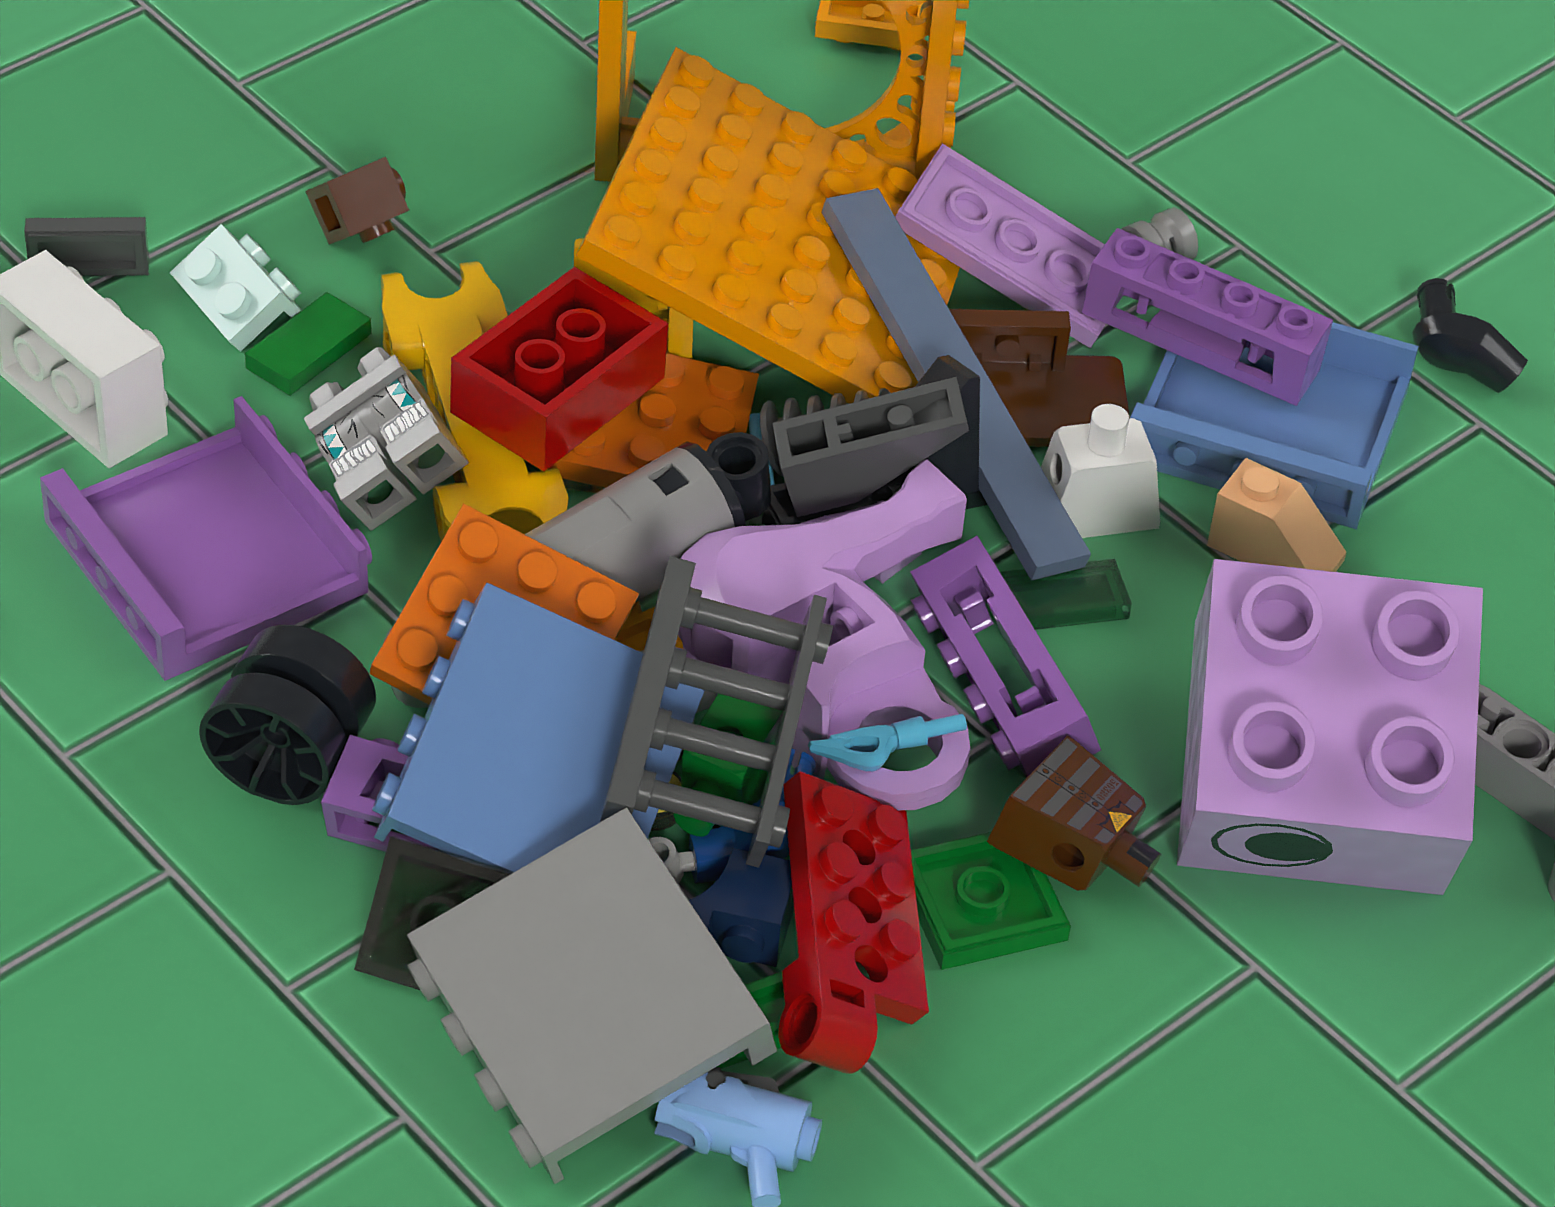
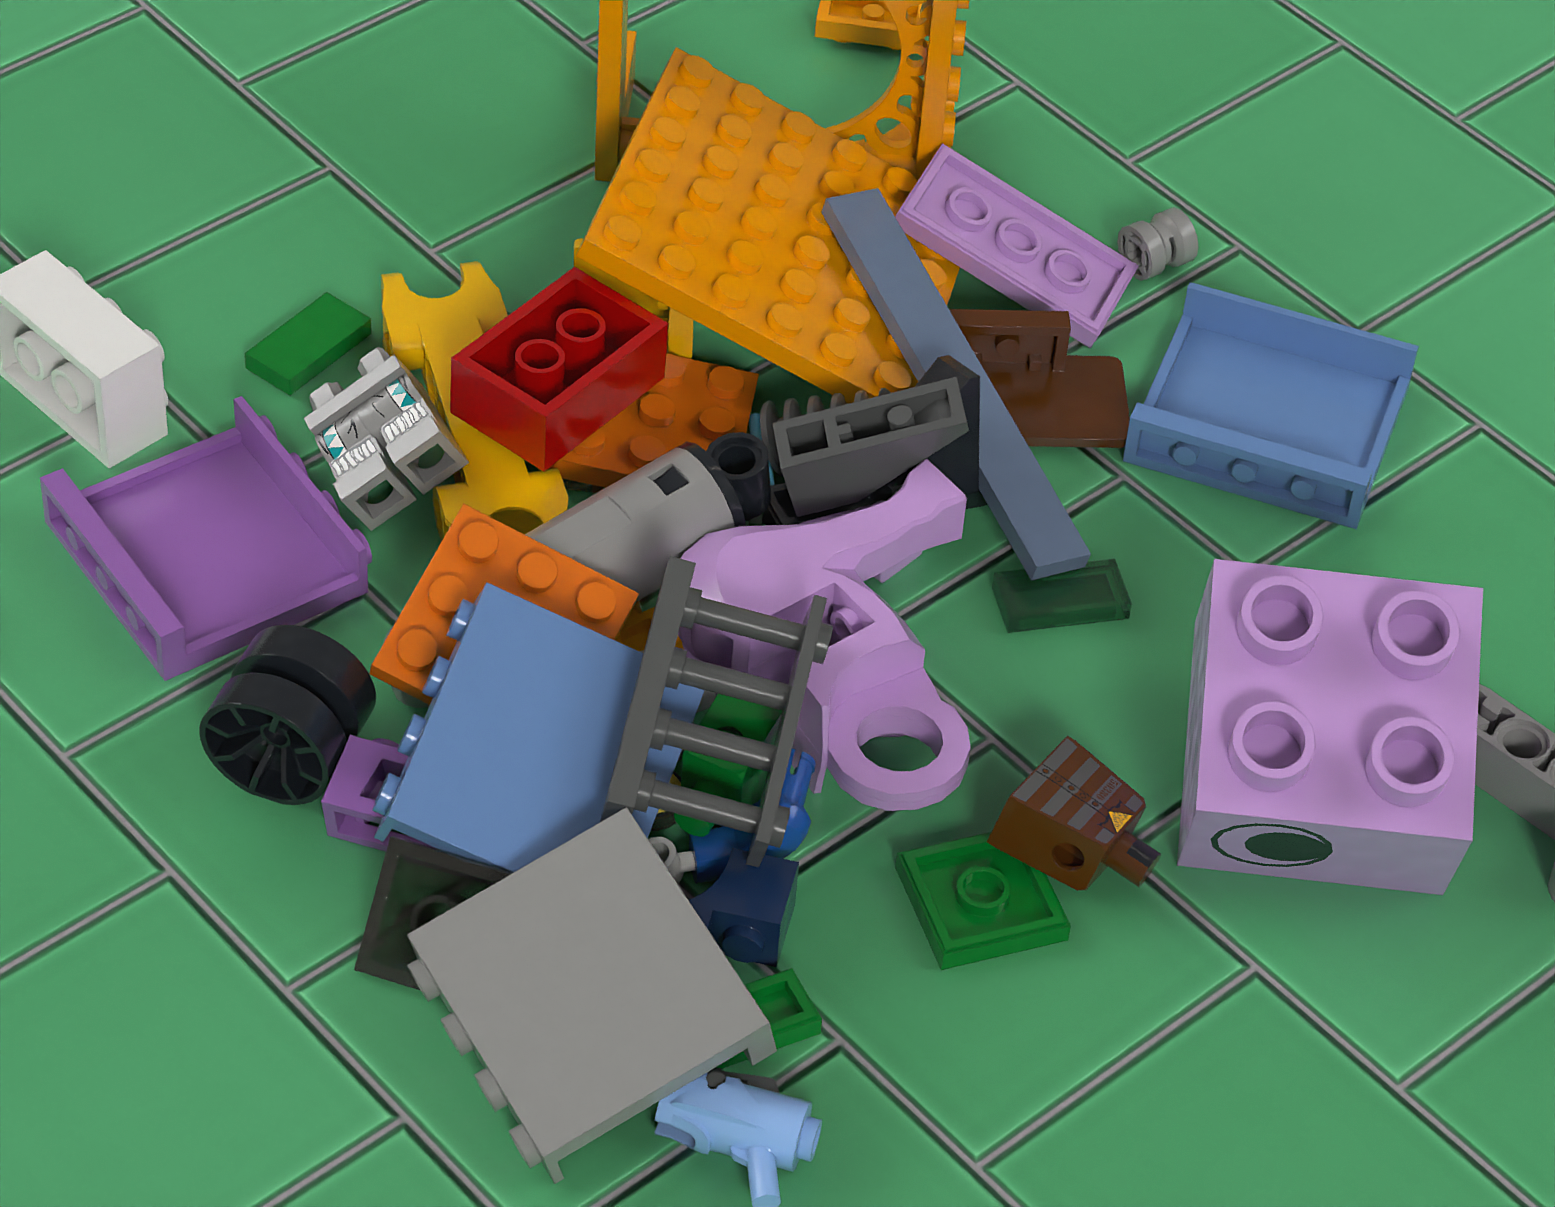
(92, 244): dark grey tile -> none
(234, 287): light aqua bracket -> none
(359, 202): reddish brown brick -> none
(849, 905): red hinge -> none
(871, 746): medium azure hand -> none
(957, 589): medium lavender brick -> none
(1105, 474): white torso -> none
(1207, 315): medium lavender brick -> none
(1272, 522): light nougat slope -> none
(1463, 341): black arm -> none

